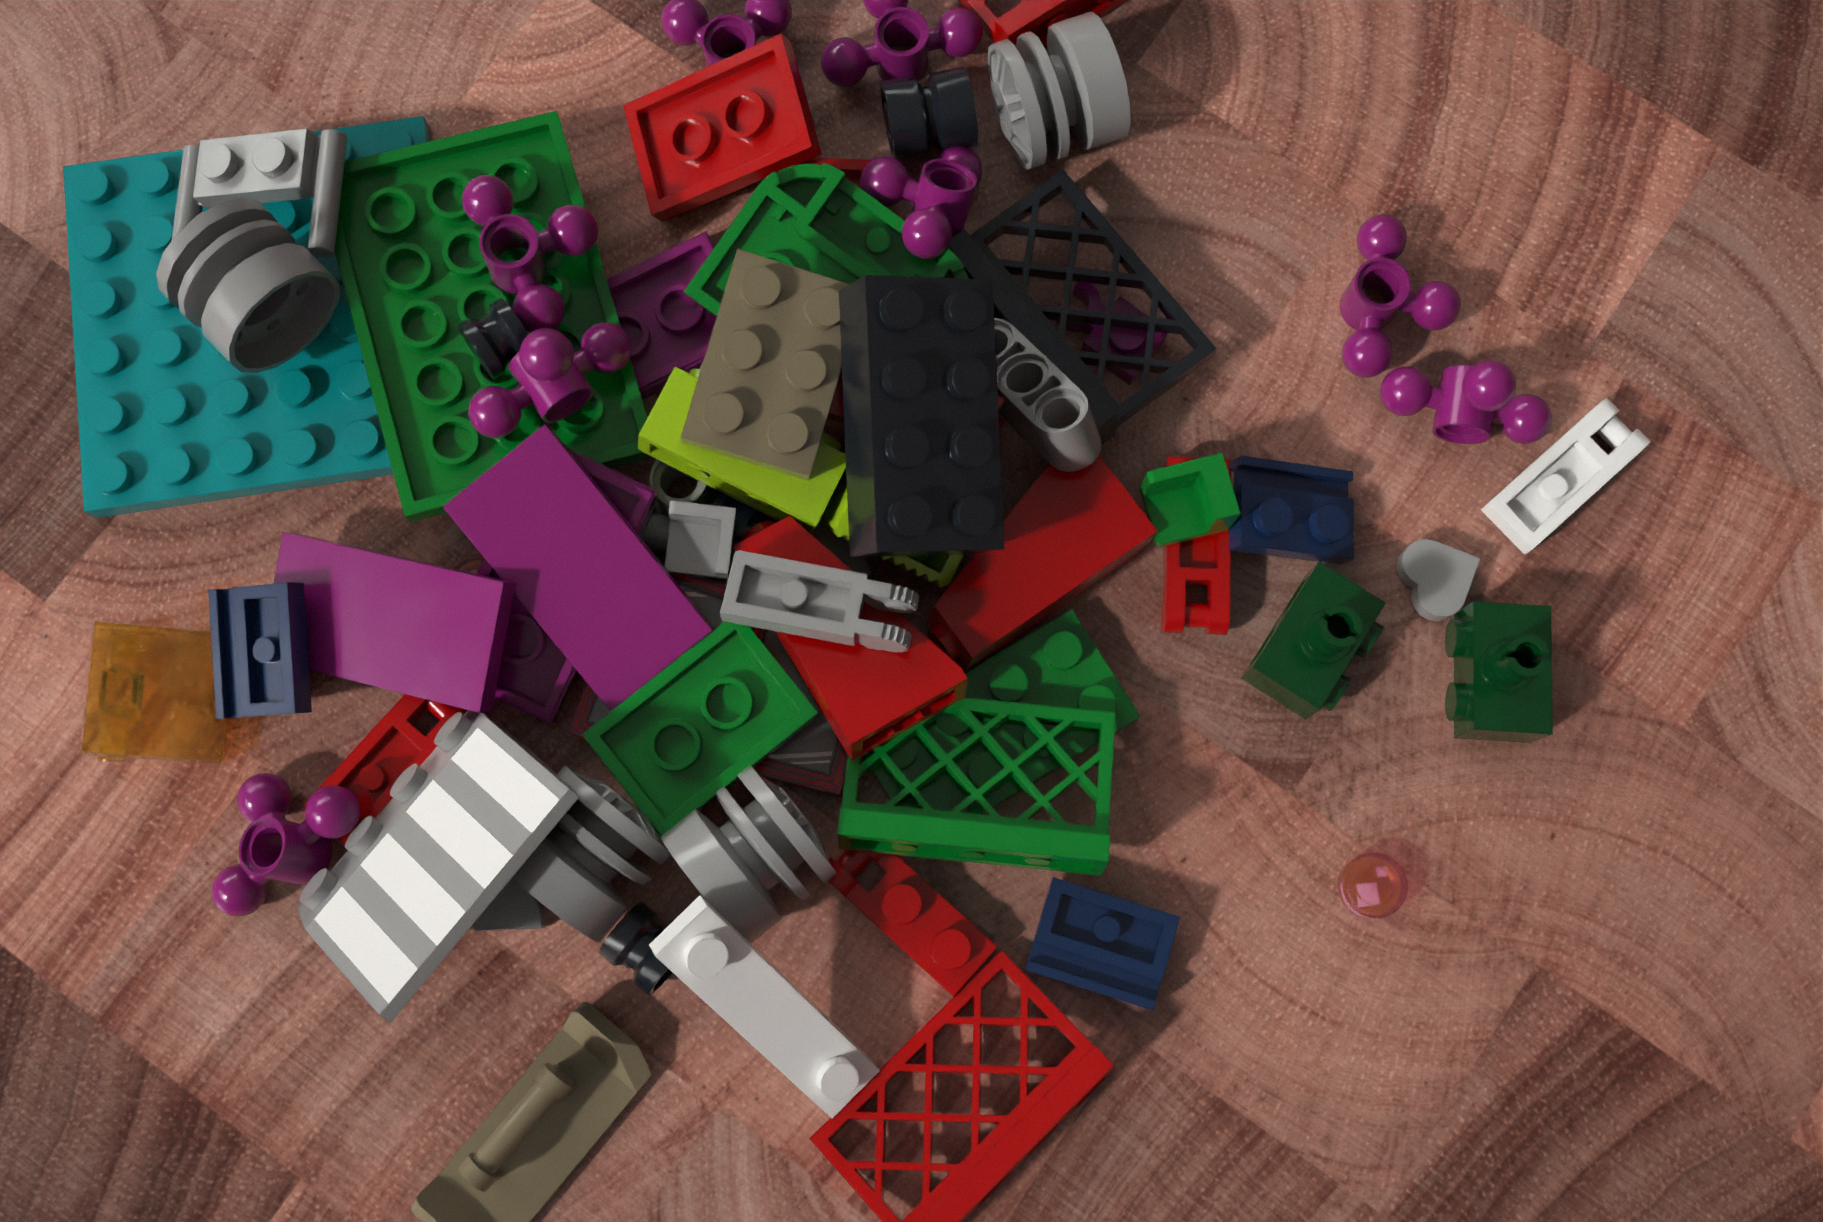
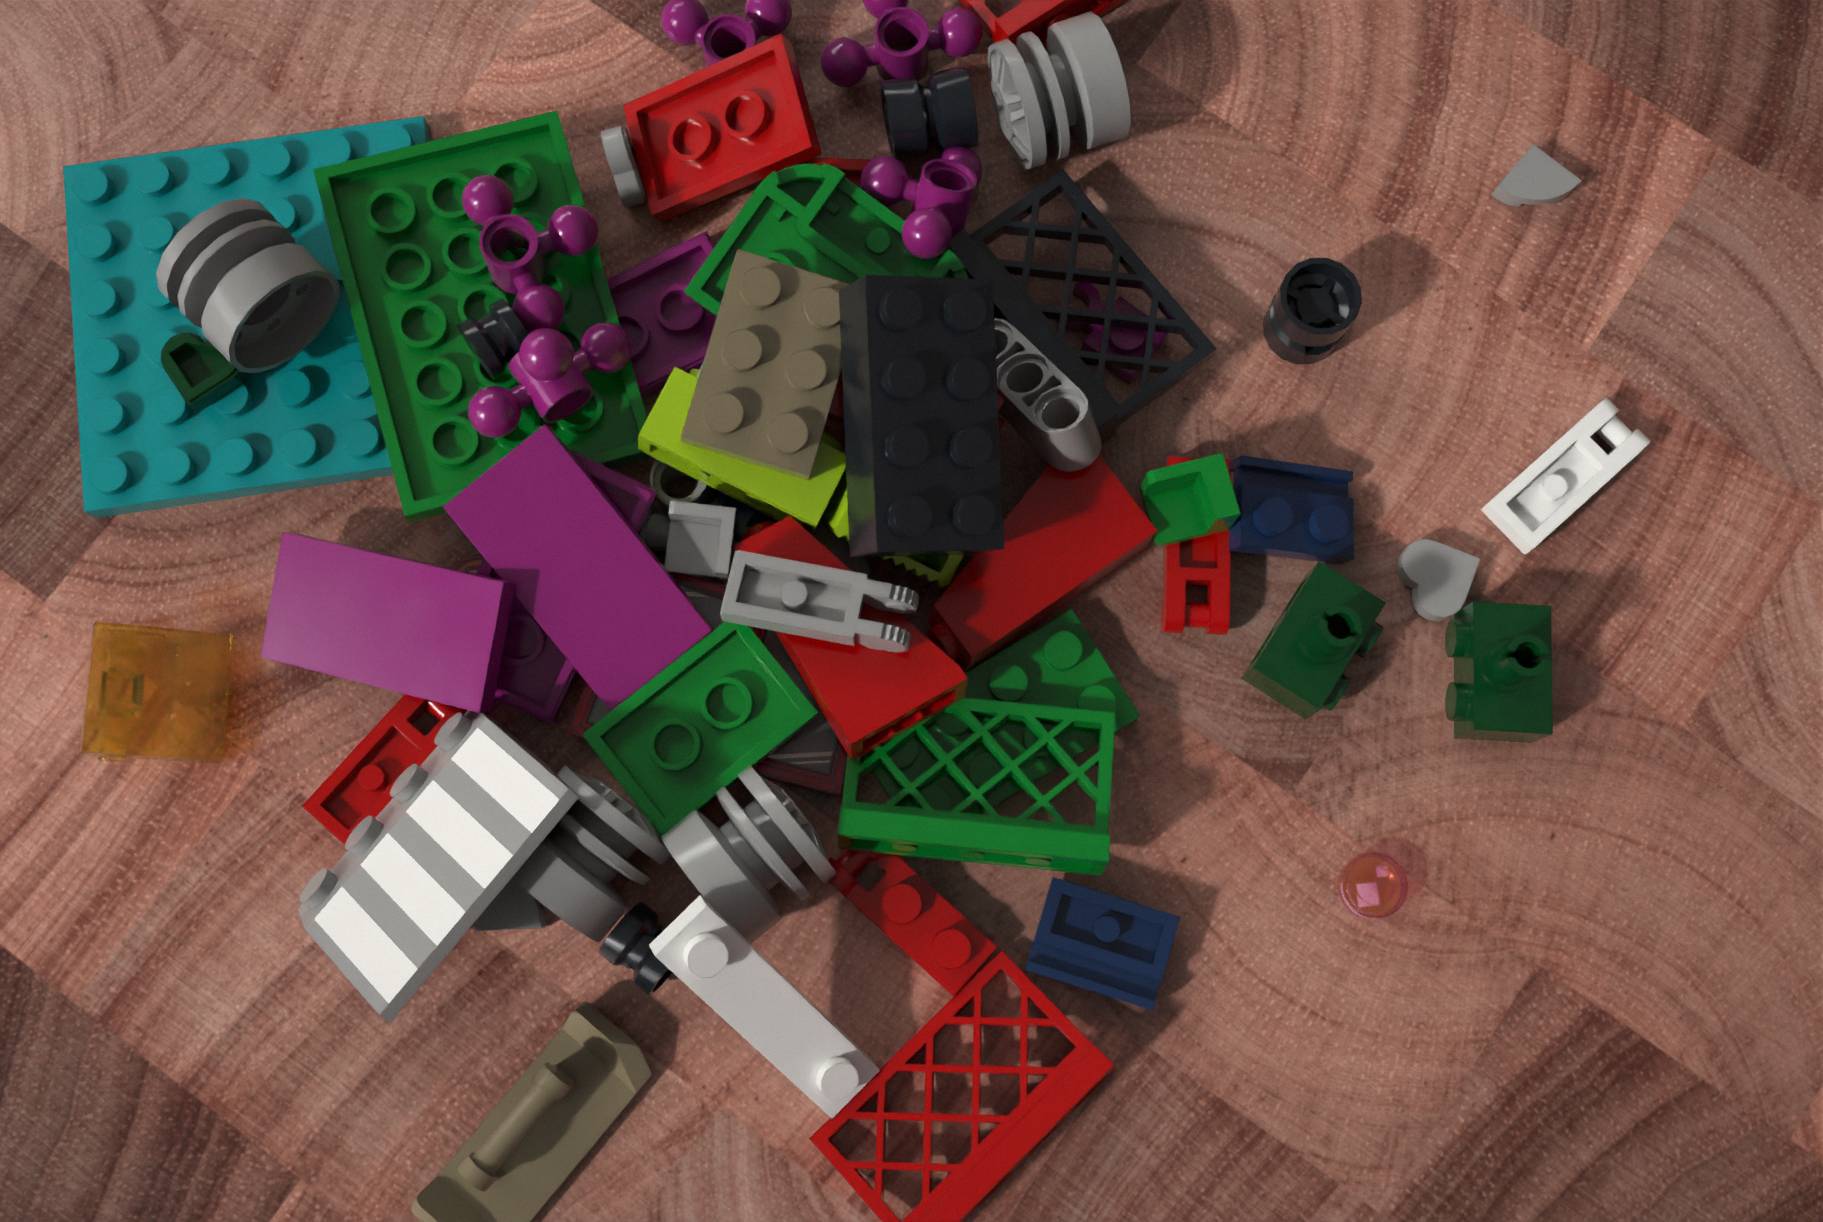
(199, 370): none -> dark green tile
(259, 650): dark blue plate -> none
(267, 170): light grey plate -> none
(281, 847): magenta piece -> none
(624, 165): none -> light grey tile
(1312, 310): none -> black wheel
(1431, 305): magenta piece -> none
(1468, 402): magenta piece -> none
(1536, 181): none -> light grey tile

